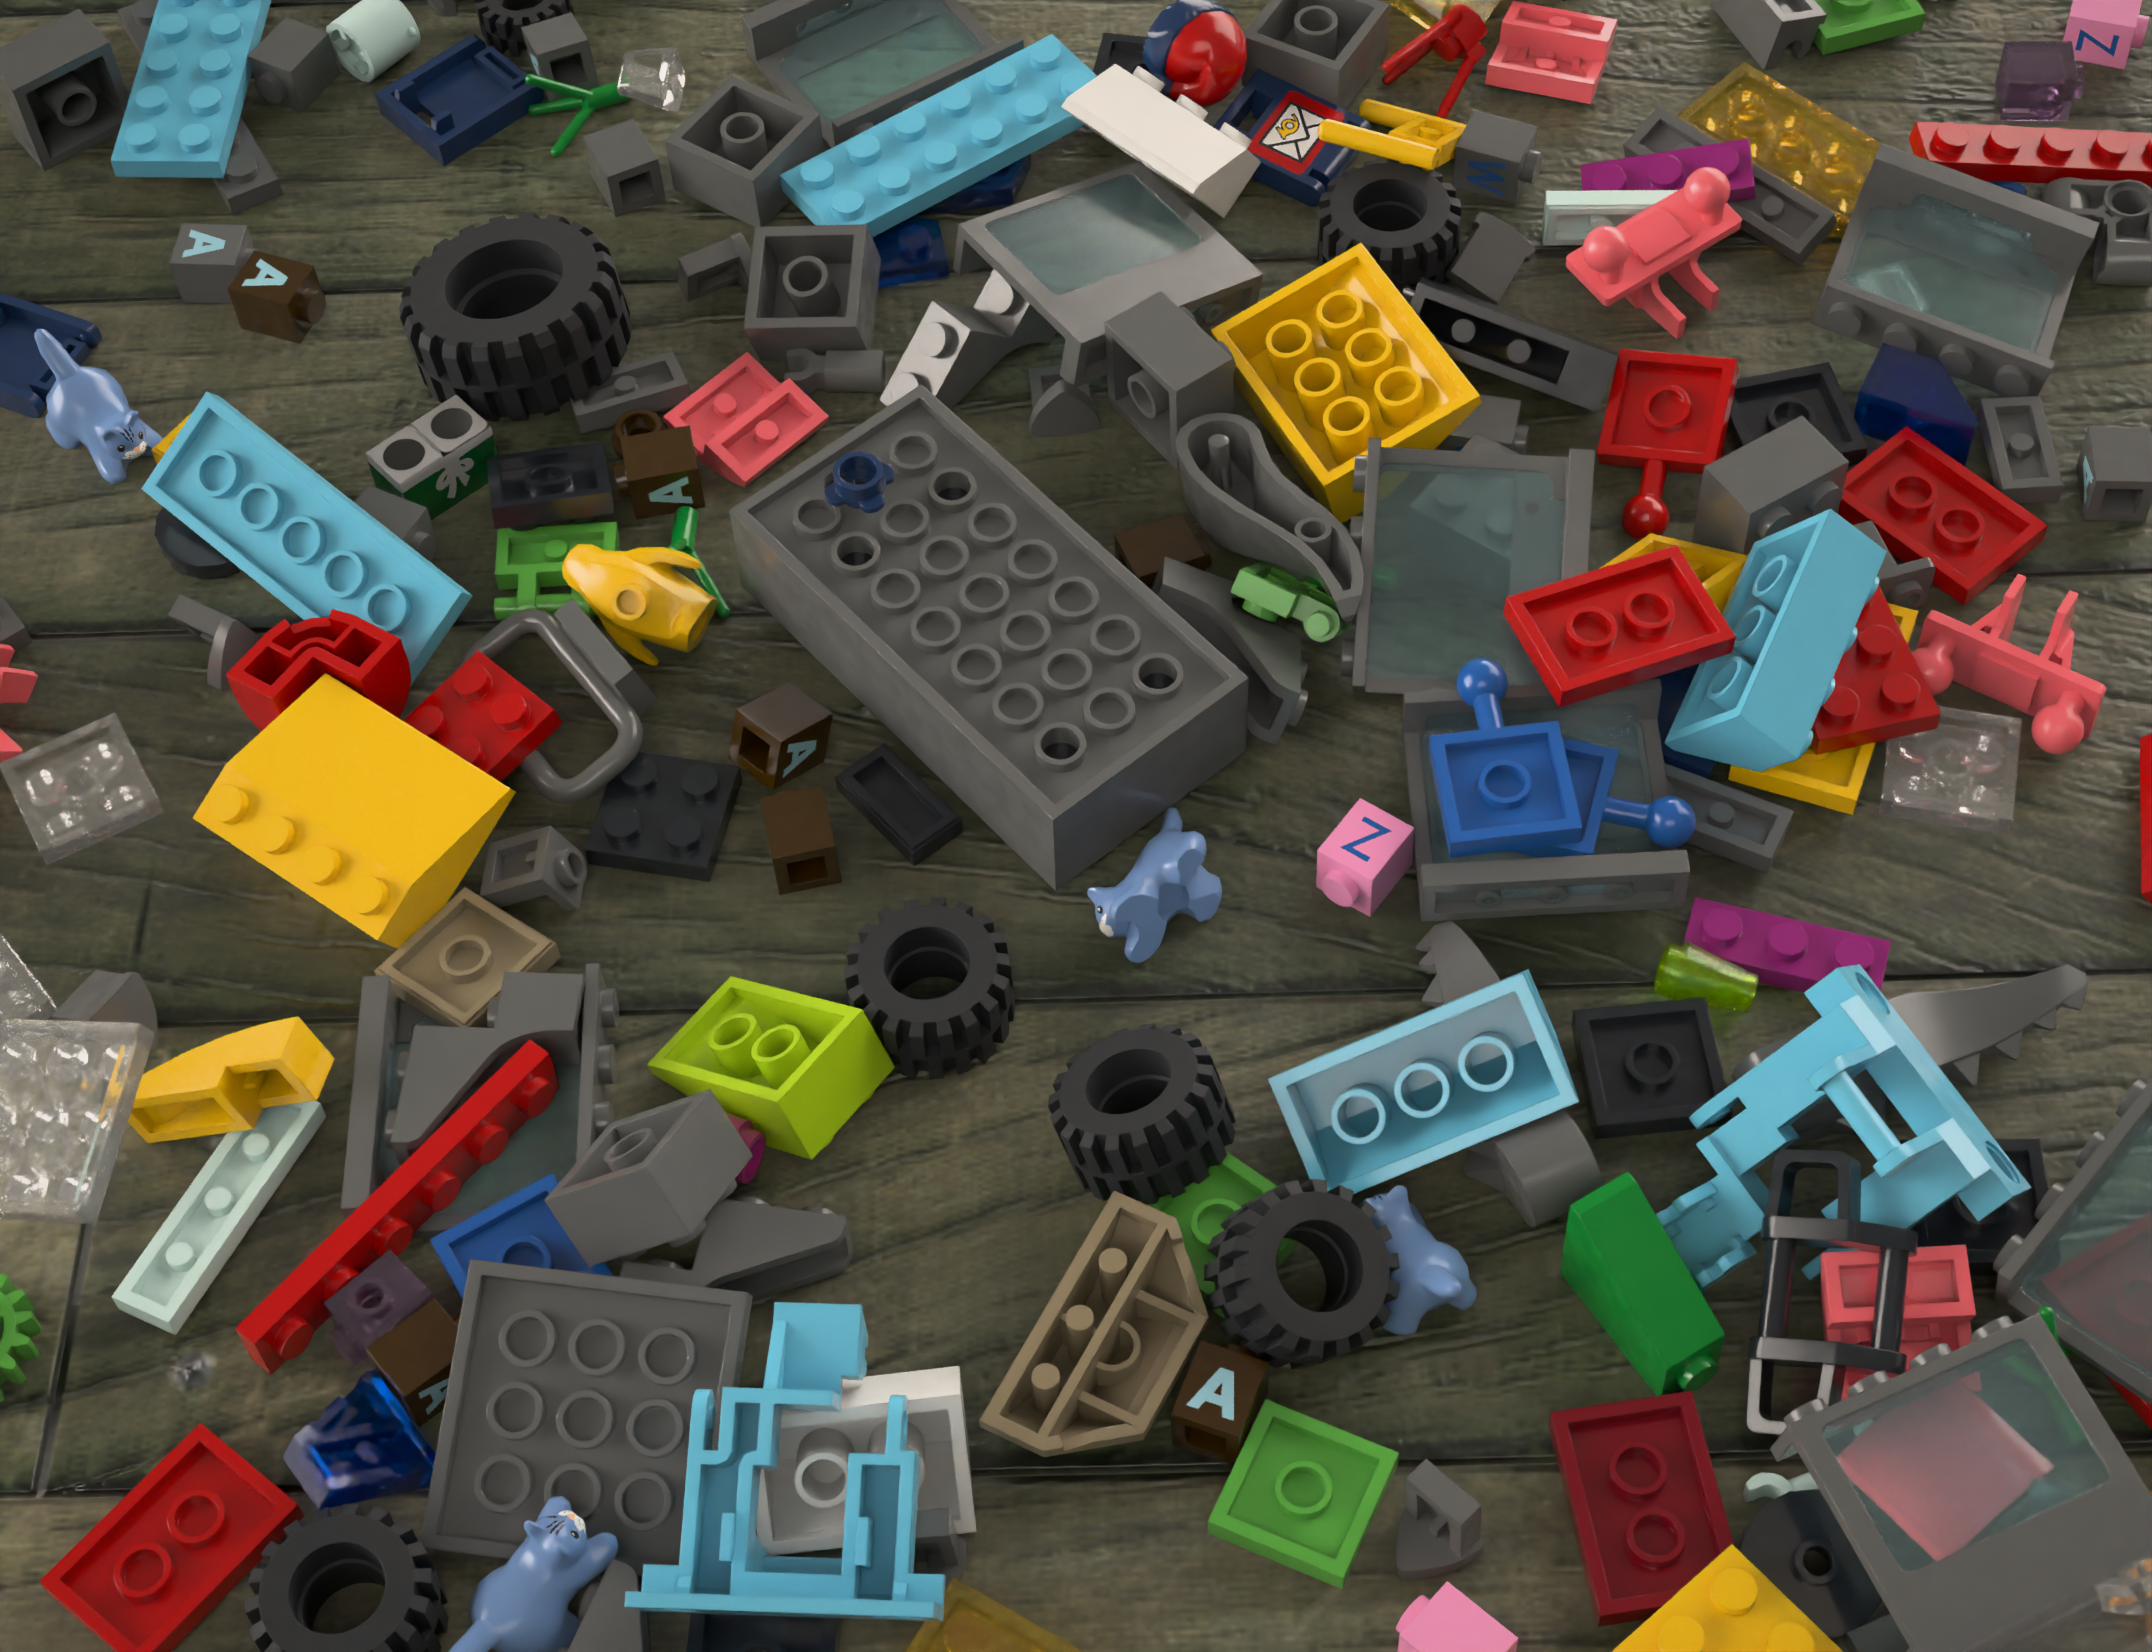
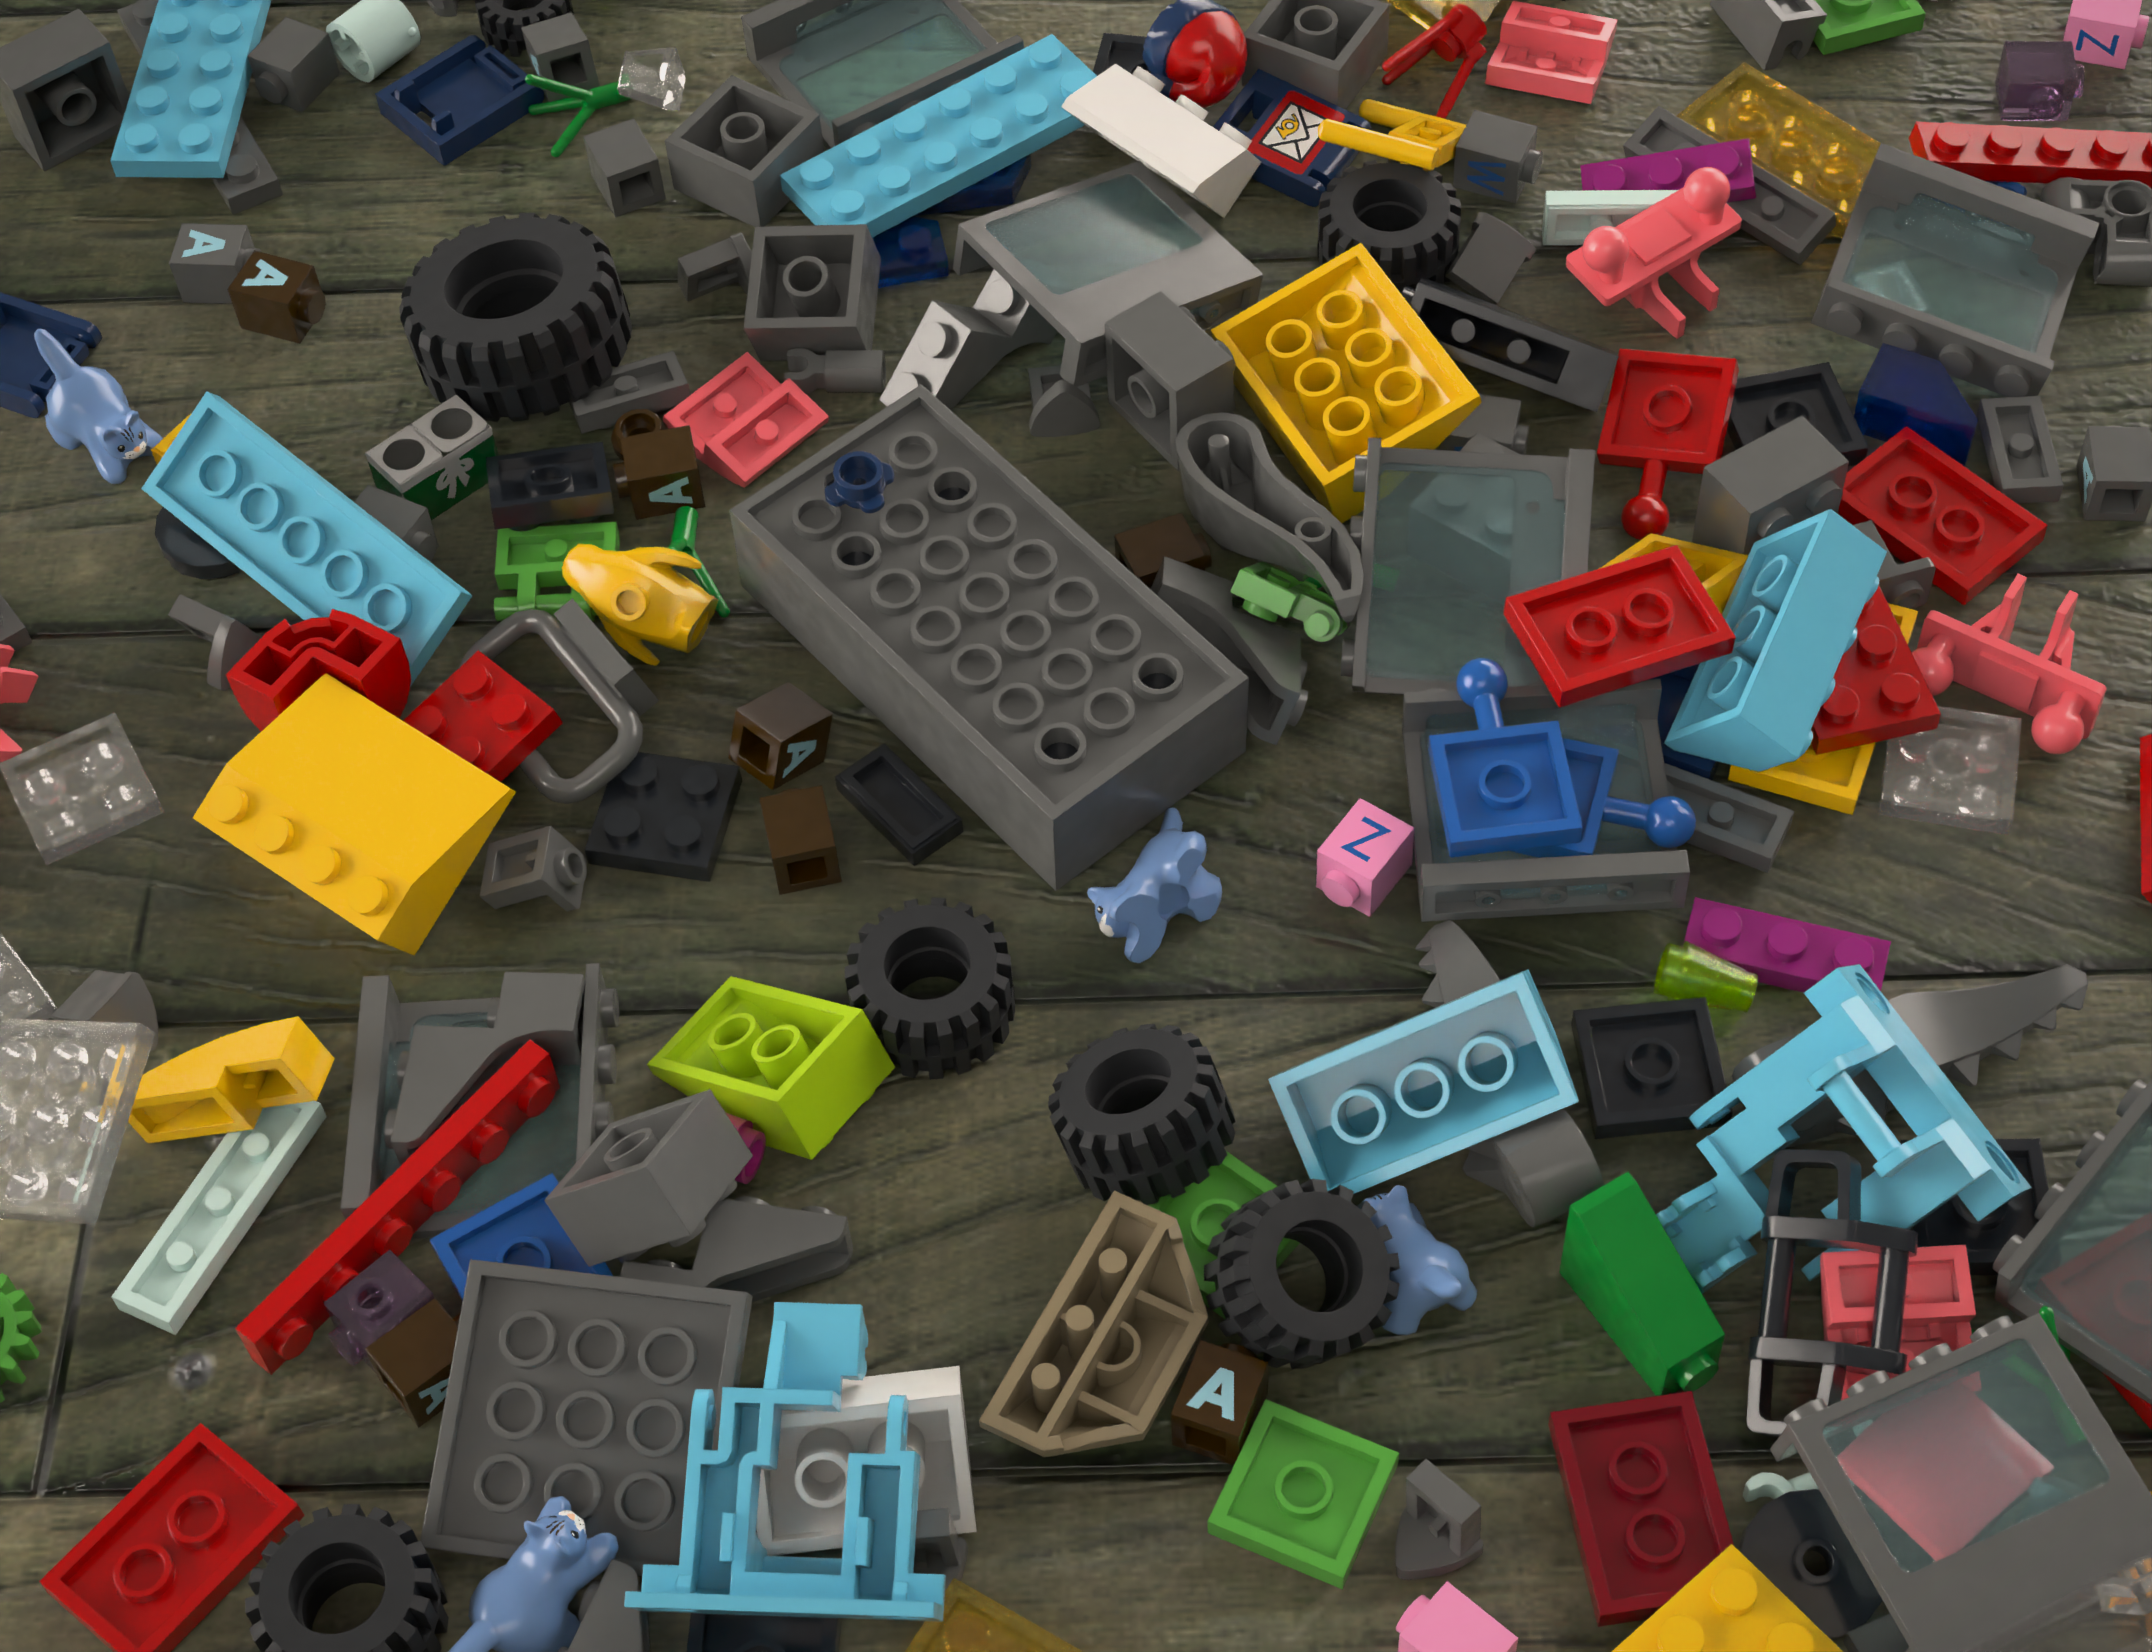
(360, 1449): clear blue wing -> none
(461, 960): dark tan plate -> none

